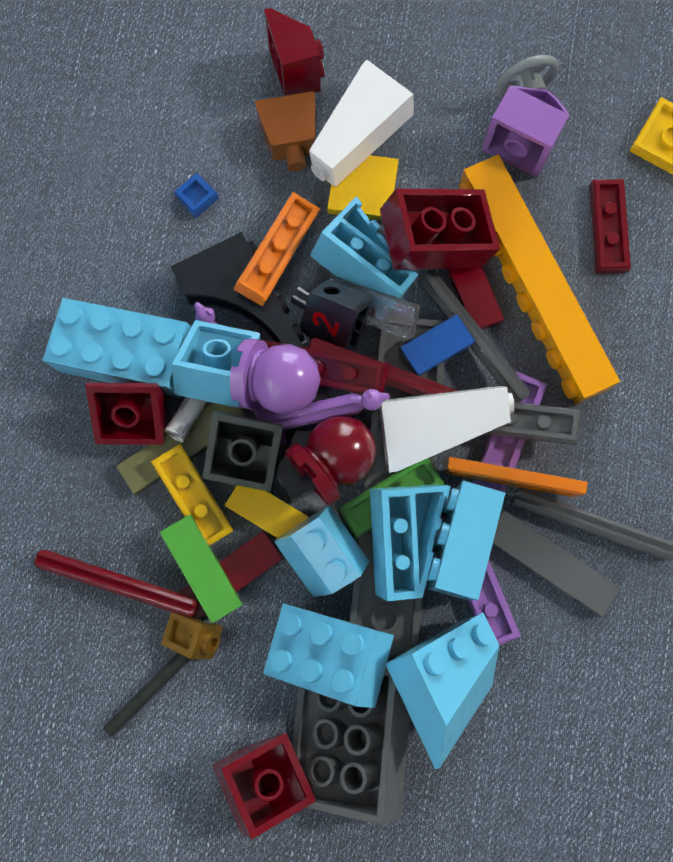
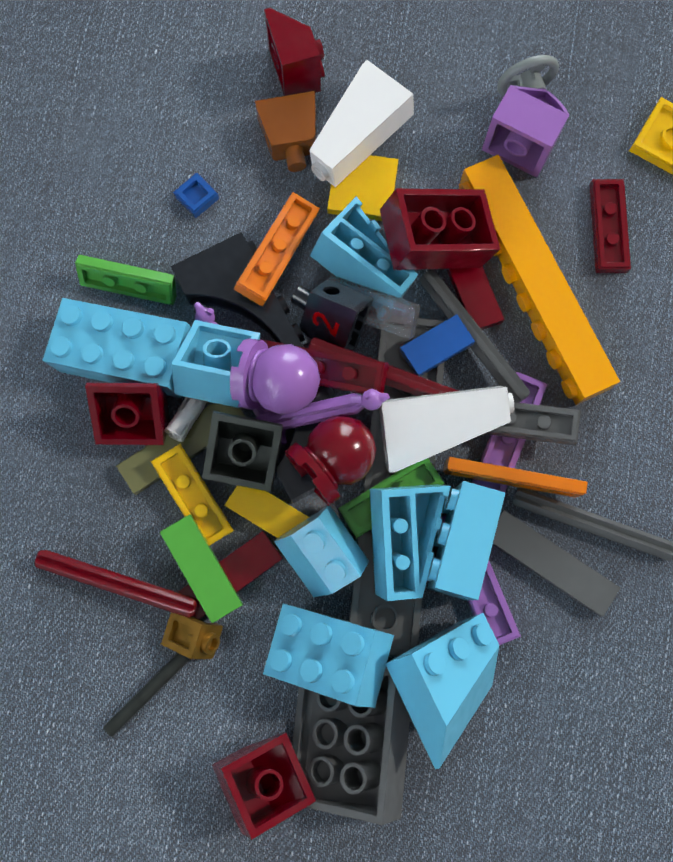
(126, 279): none -> bright green tile

